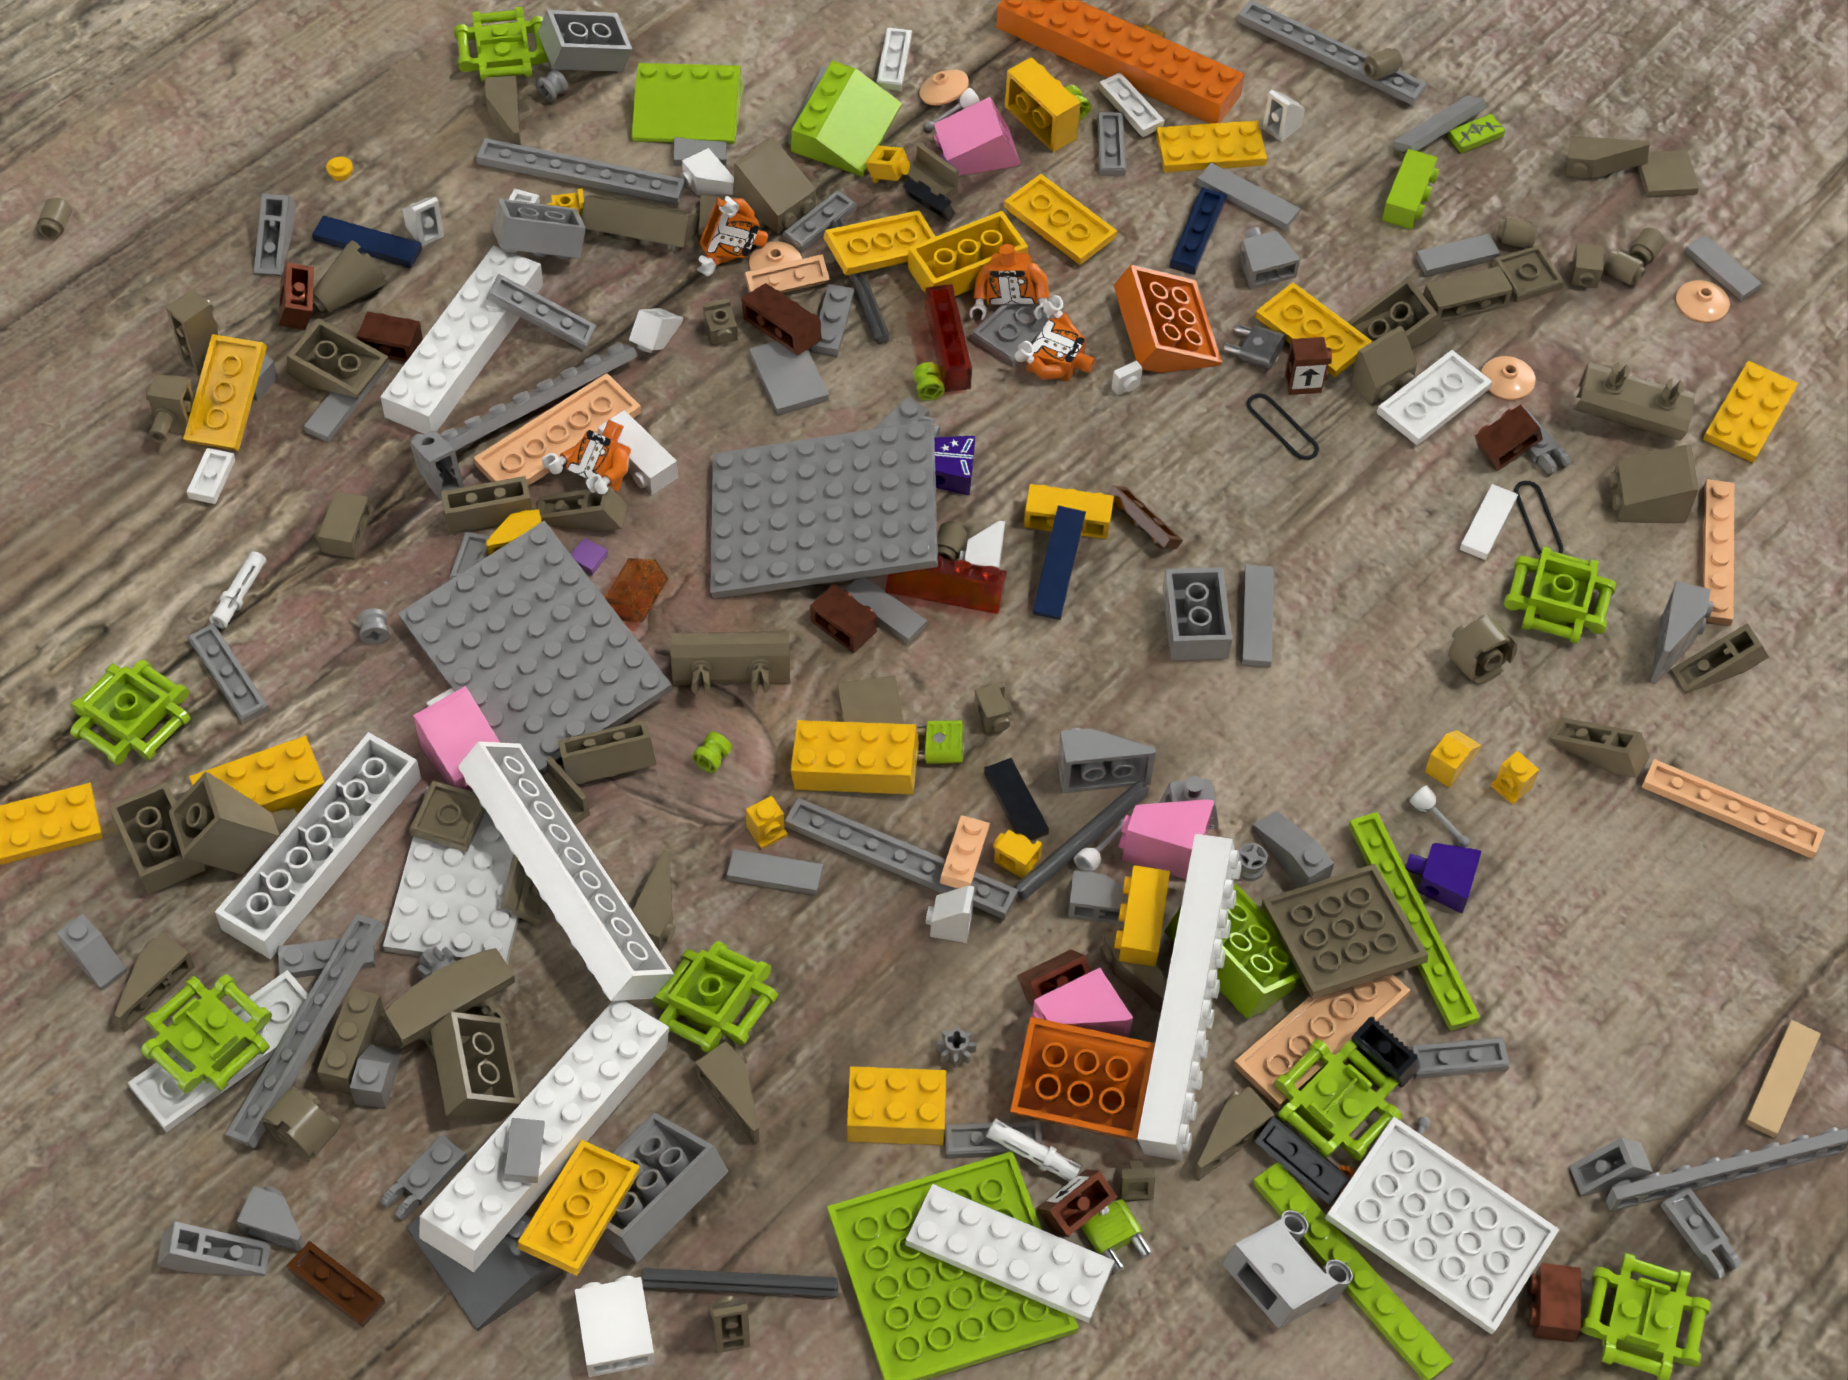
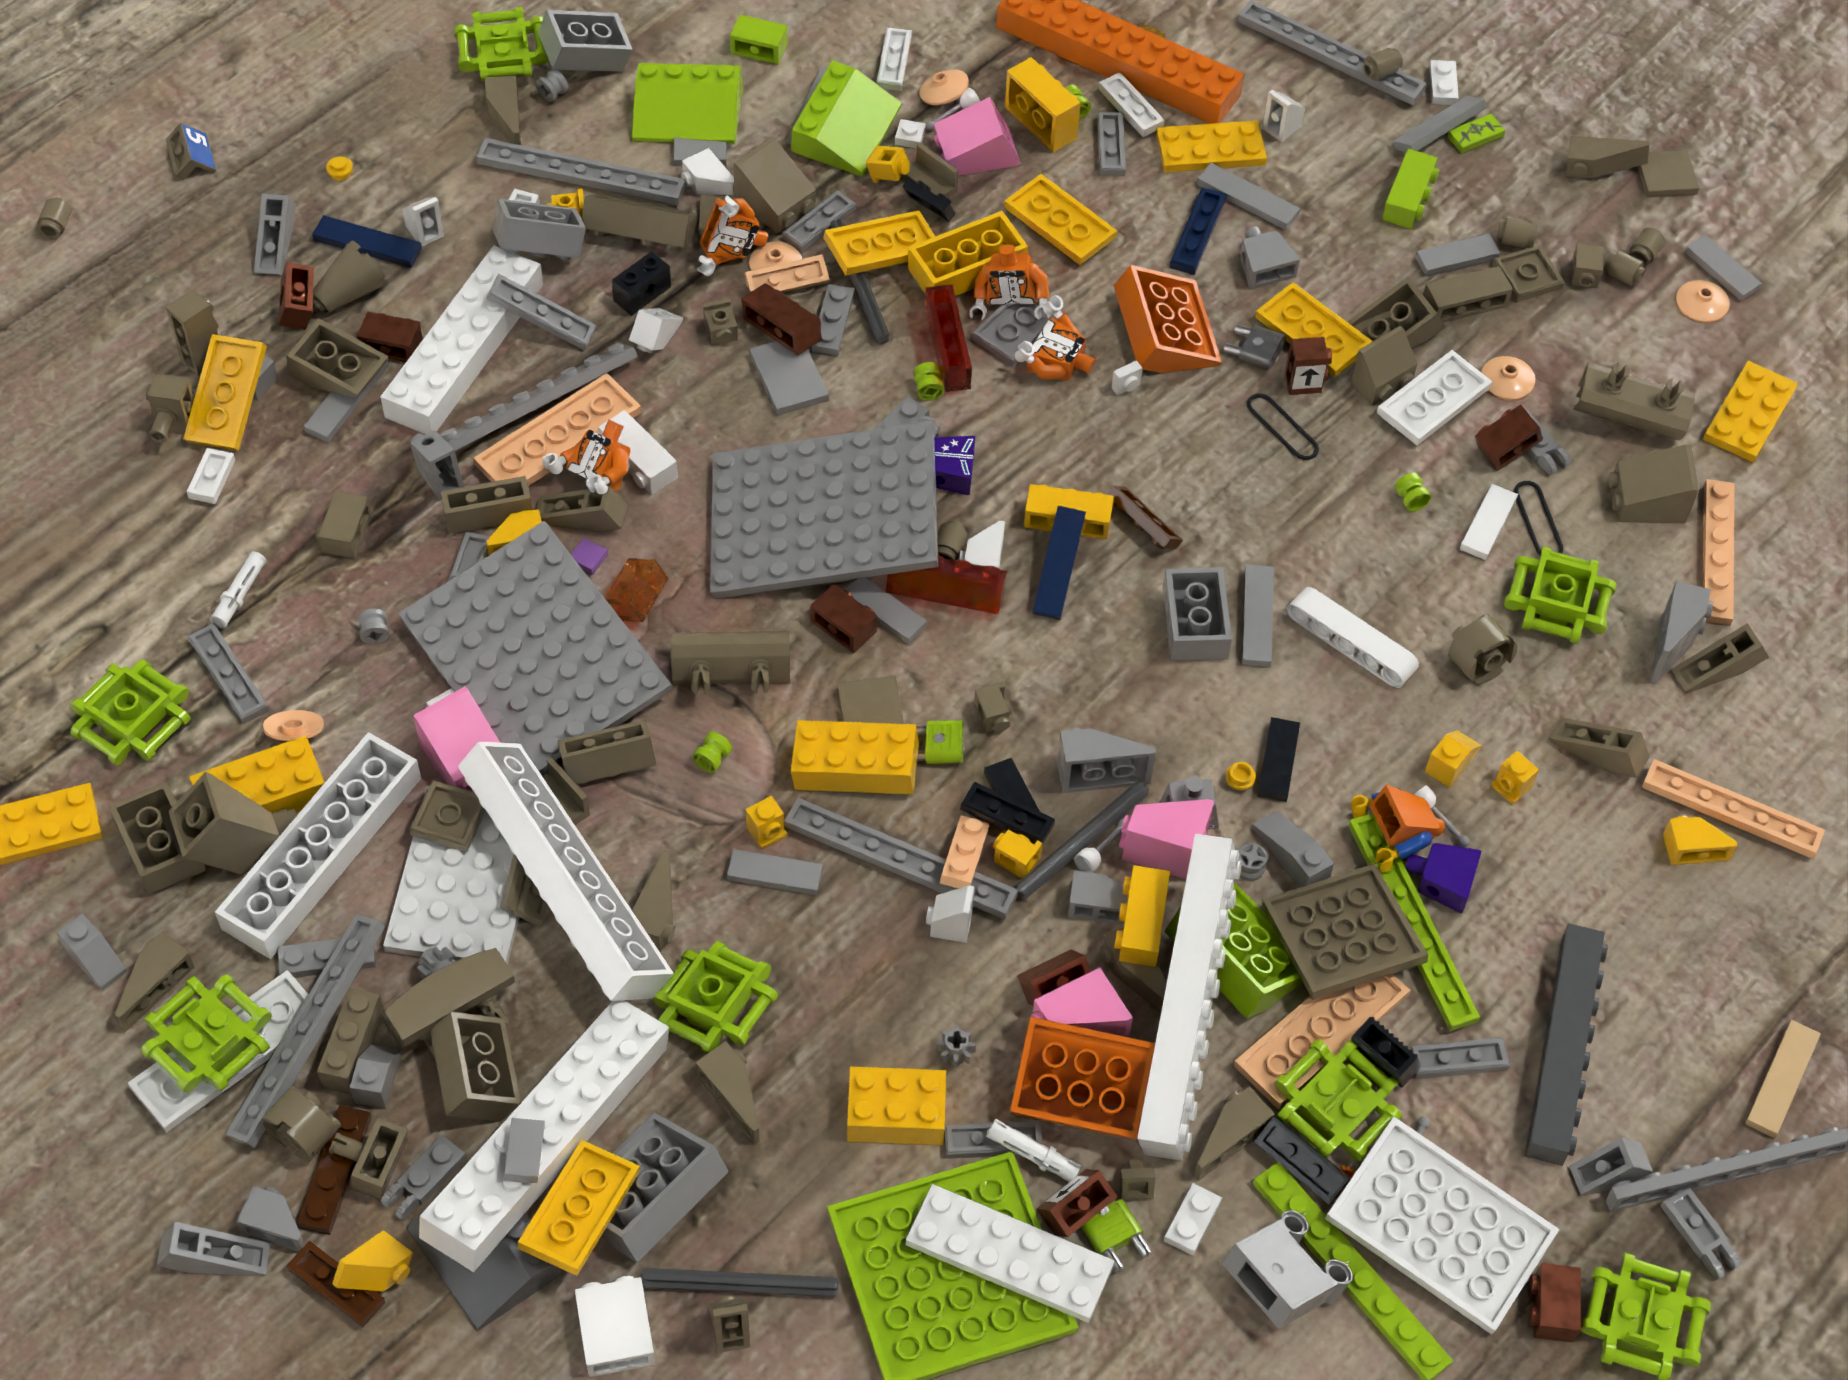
(189, 150): none -> panel
(293, 724): none -> light nougat dish
(332, 1175): none -> reddish brown plate
(374, 1158): none -> dark tan brick
(374, 1265): none -> yellow slope
(641, 283): none -> black brick
(759, 39): none -> lime brick
(910, 133): none -> white plate
(1007, 813): none -> black tile
(1192, 1219): none -> white plate
(1240, 776): none -> yellow plate
(1278, 759): none -> black tile
(1352, 637): none -> white beam
(1404, 821): none -> orange torso
(1413, 492): none -> lime wheel
(1443, 82): none -> white plate
(1565, 1045): none -> dark grey brick
(1696, 841): none -> yellow slope

